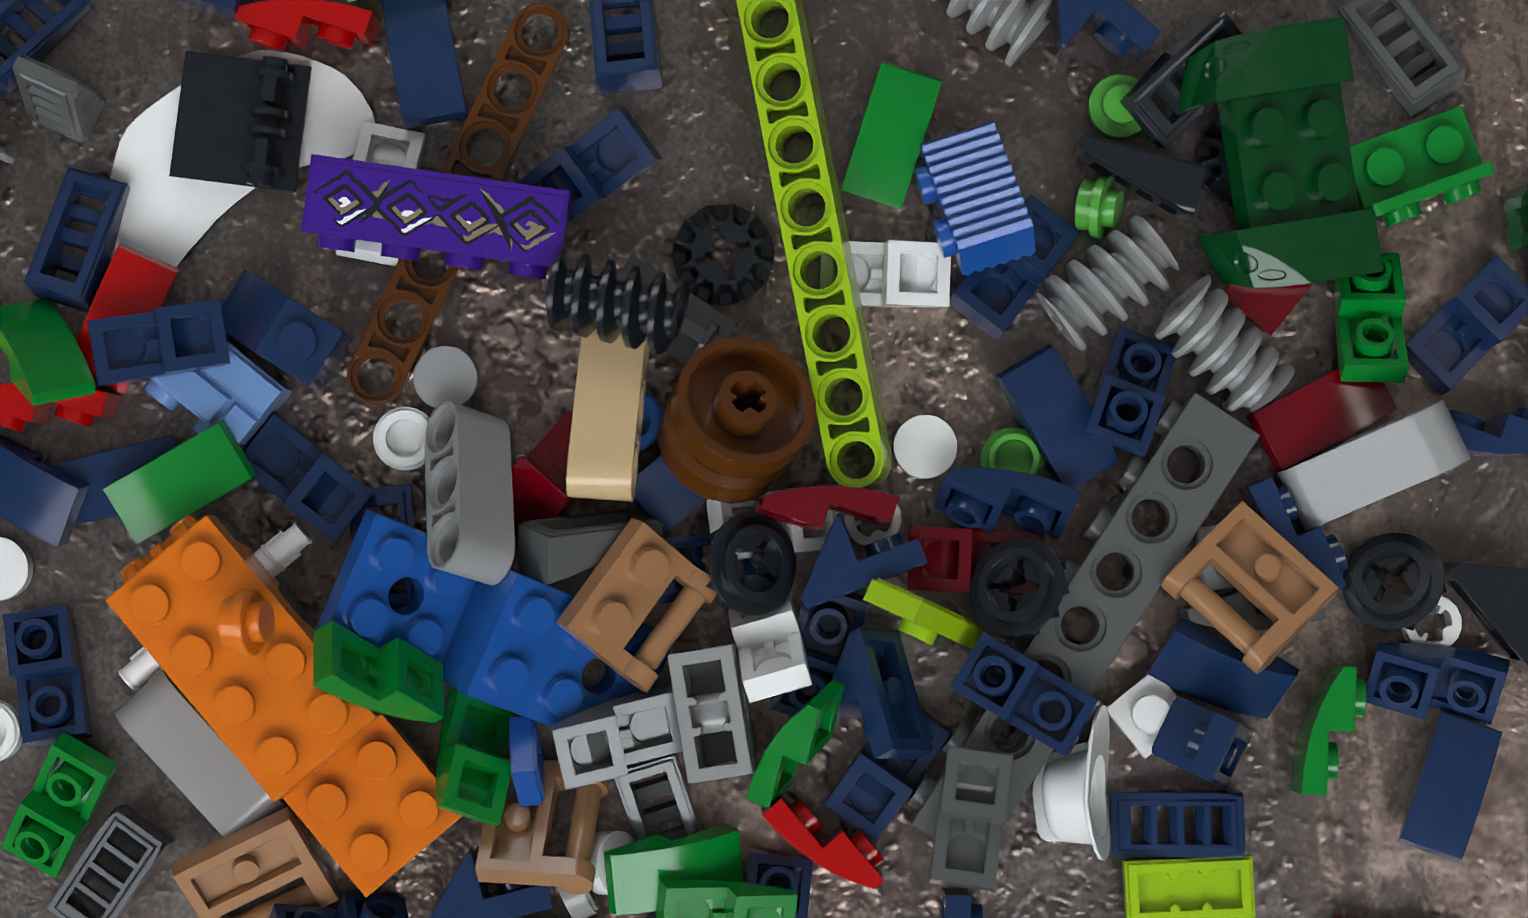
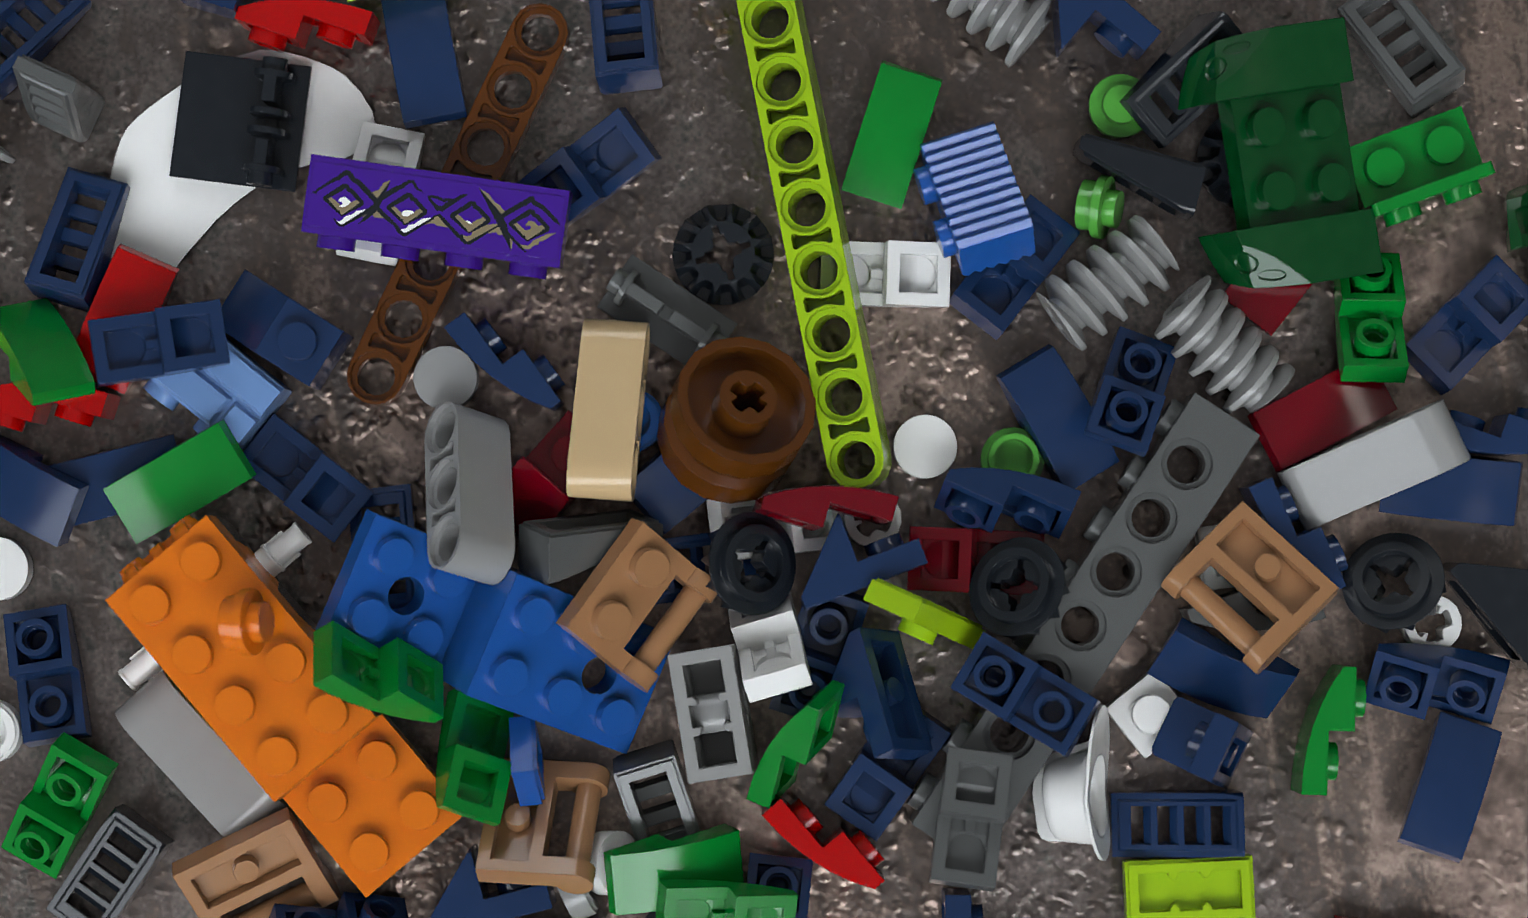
(401, 438): white tile -> none
(528, 378): none -> dark blue slope
(615, 305): black piece -> none
(615, 734): slope -> none
(1474, 492): none -> dark blue slope

